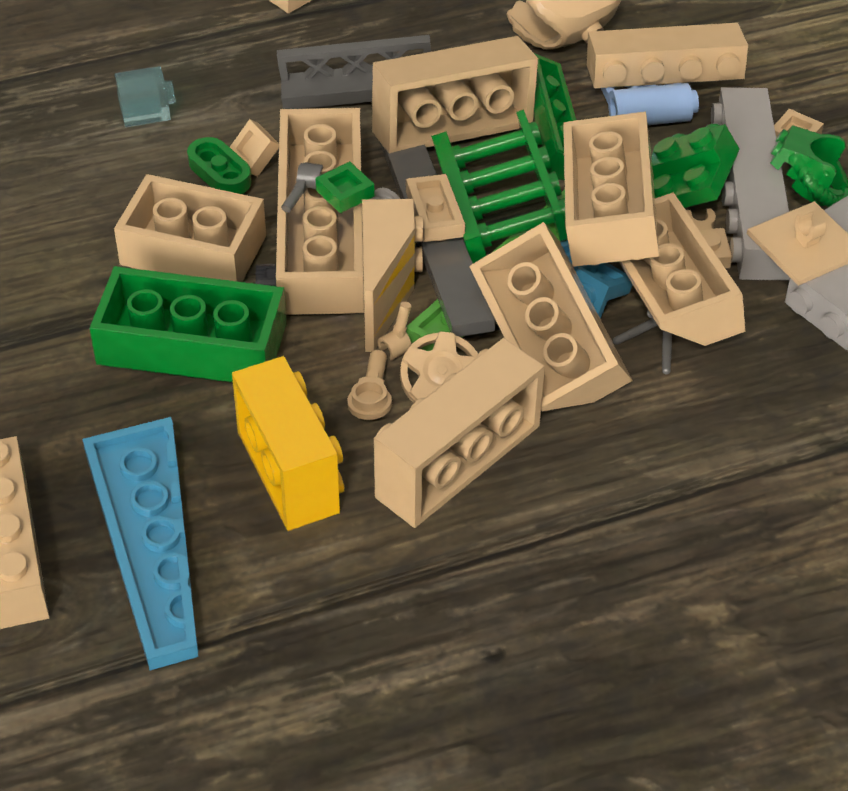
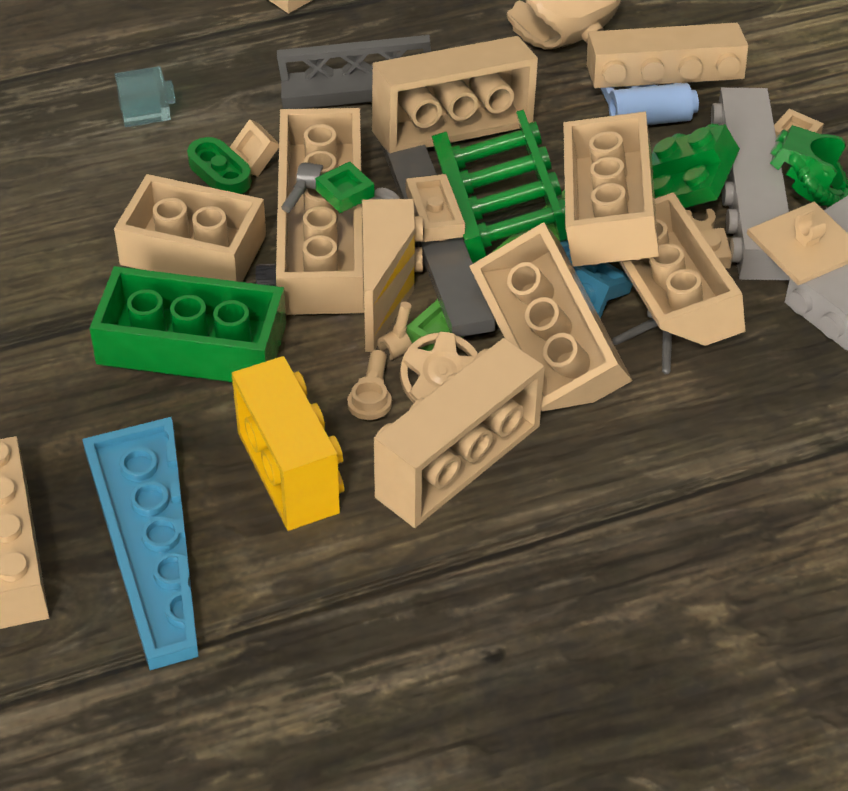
(551, 110): green brick -> none

